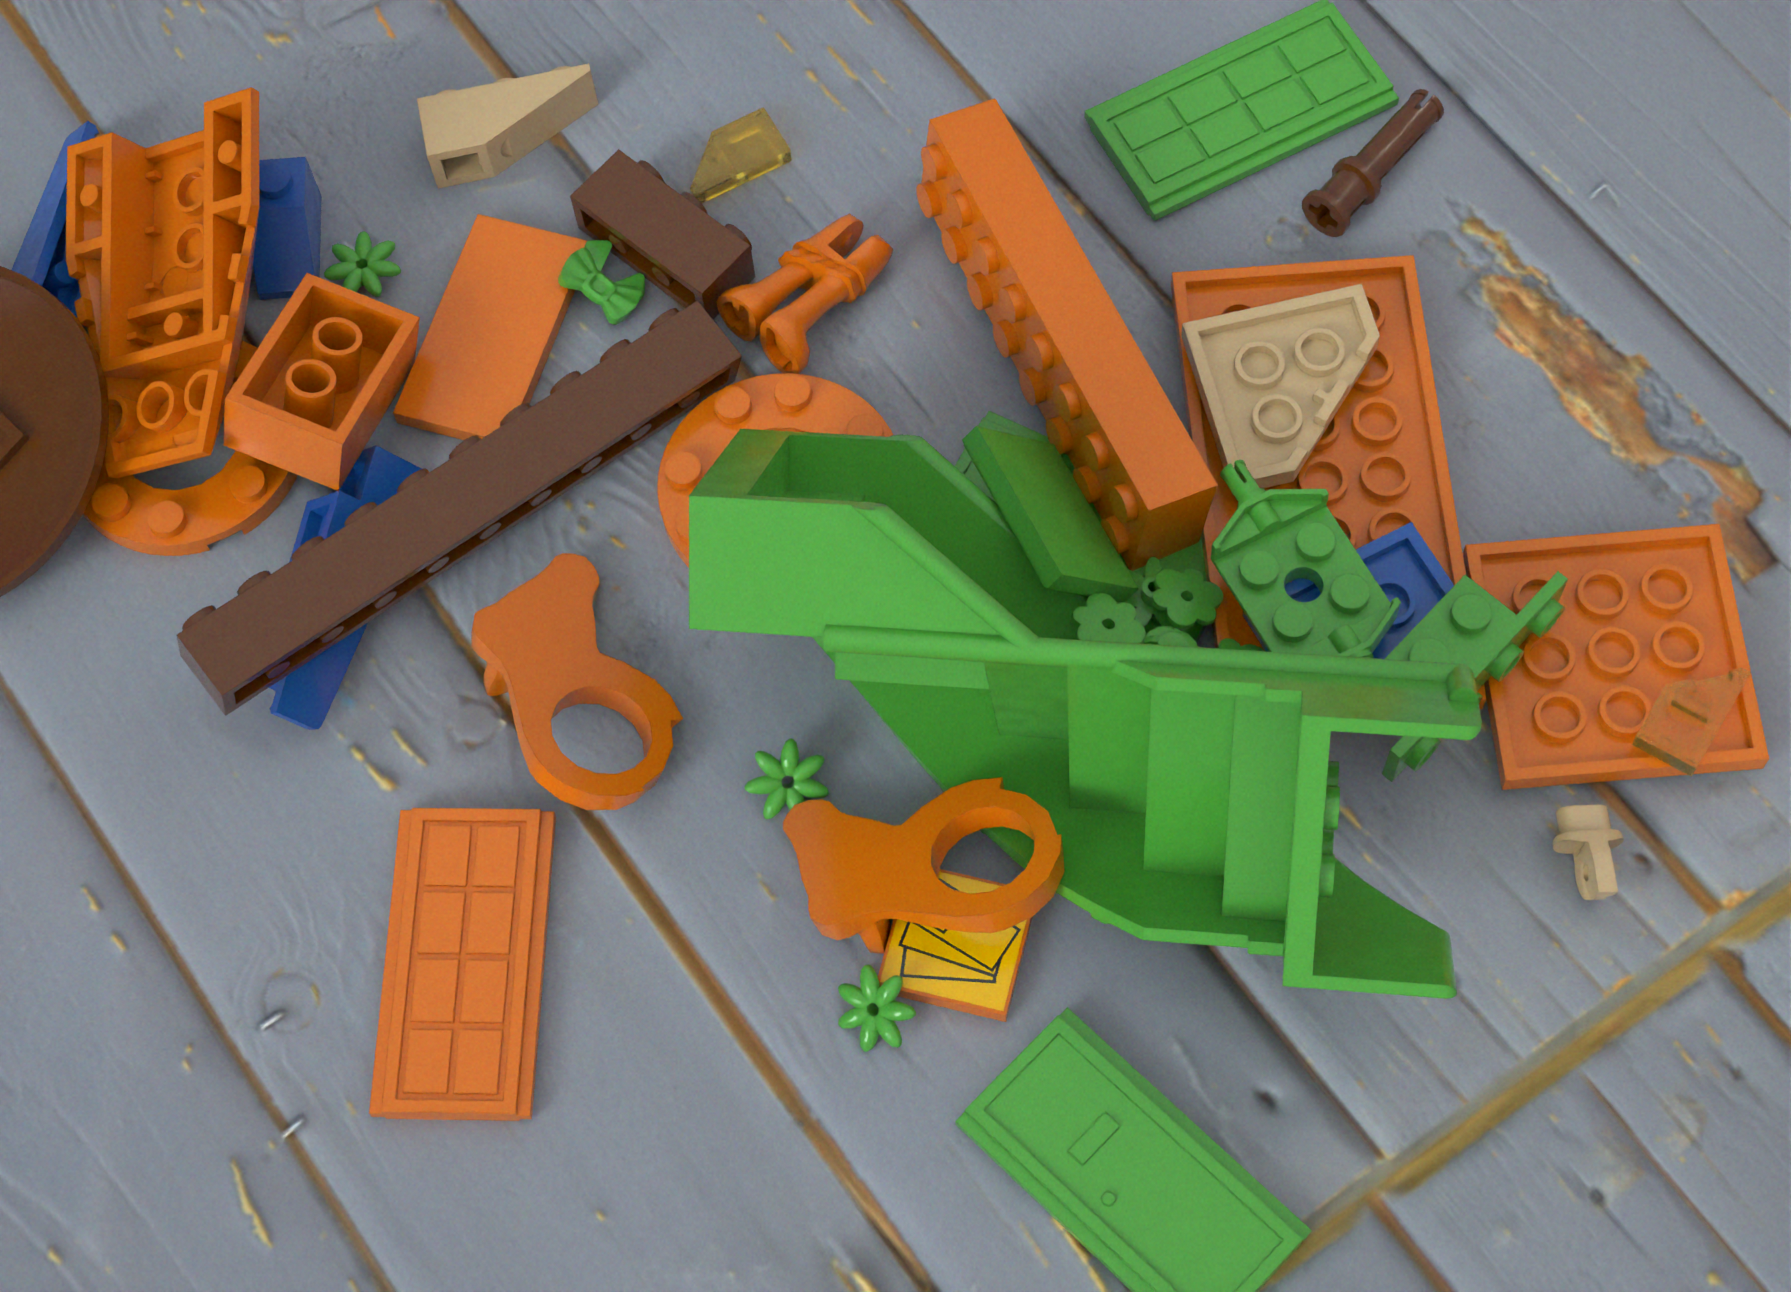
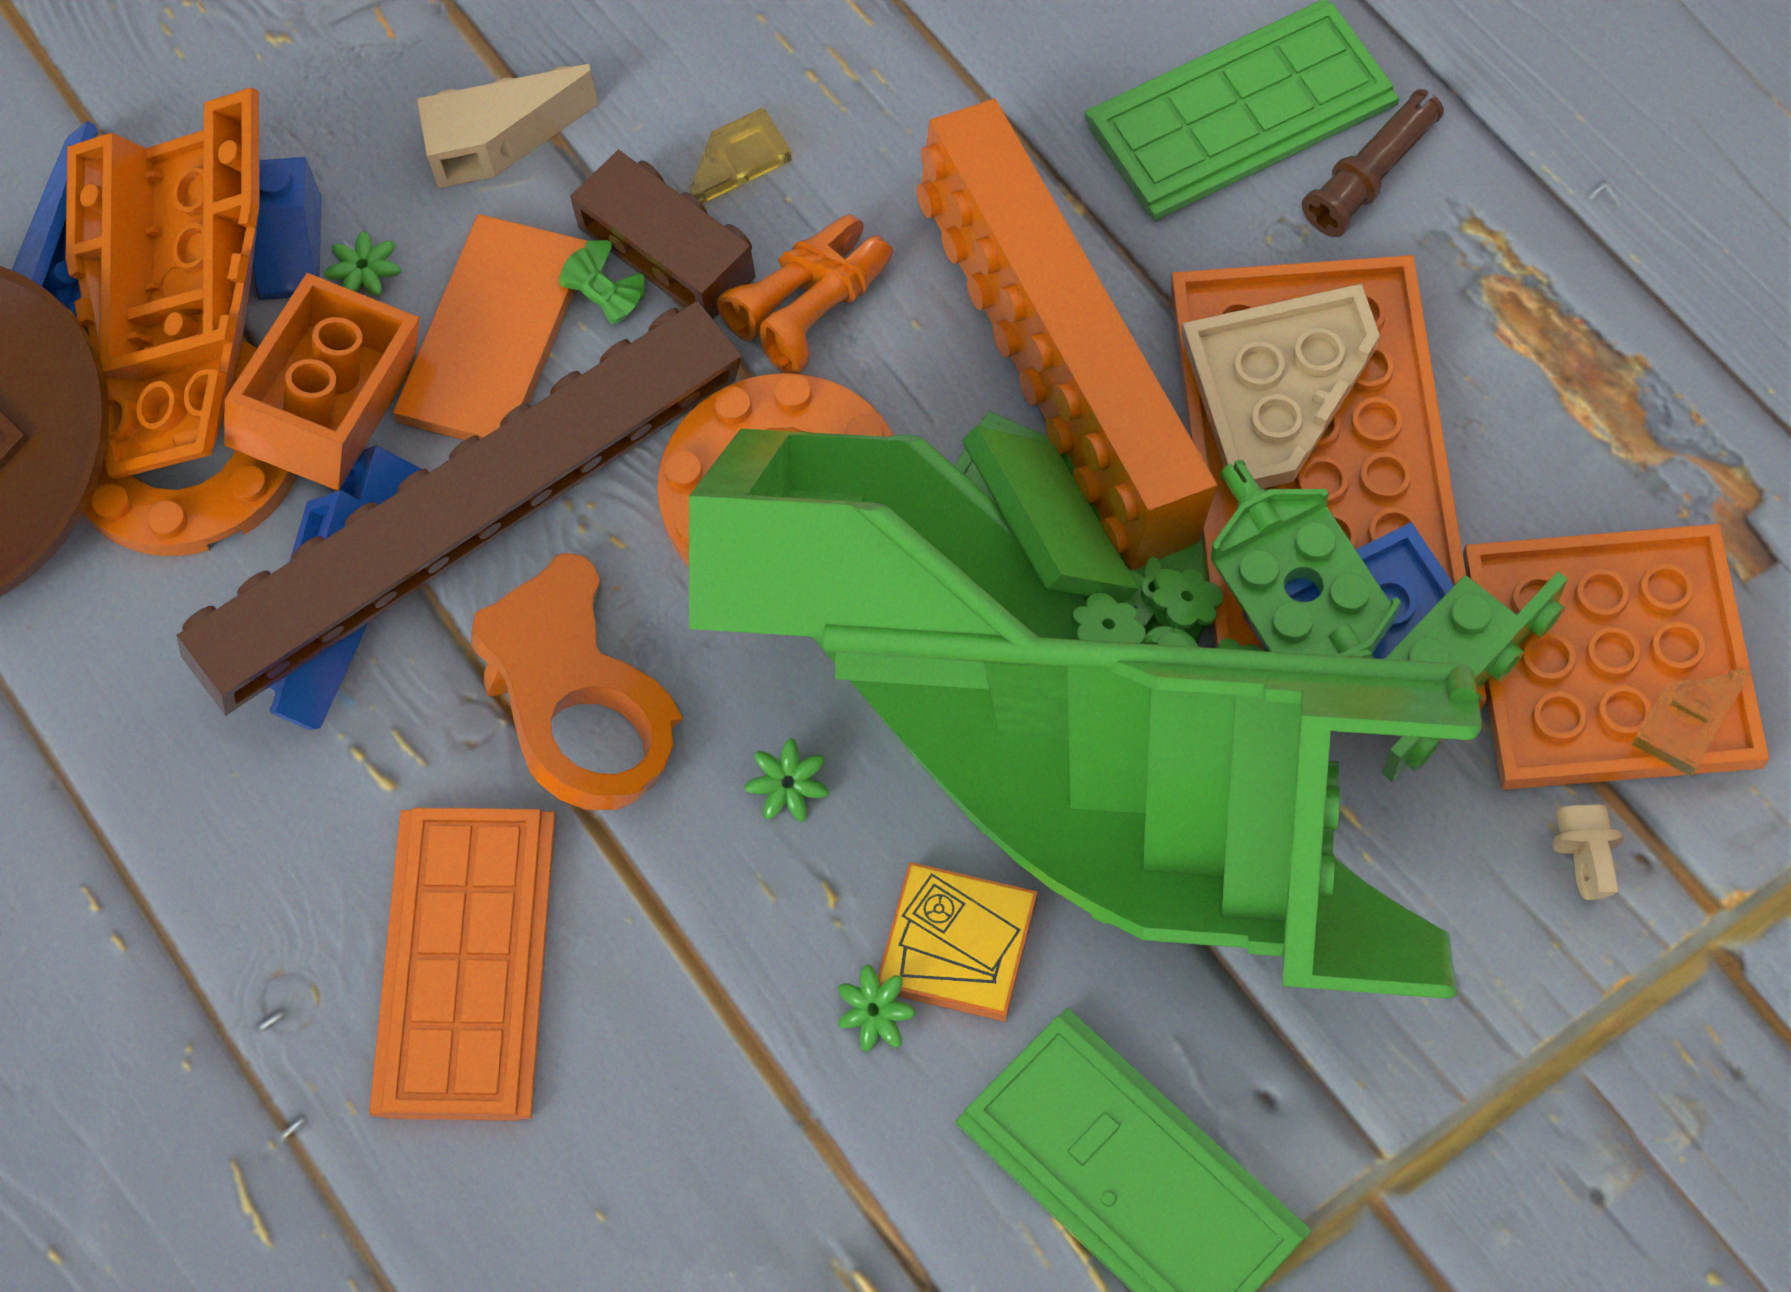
(875, 872): orange animal -> none

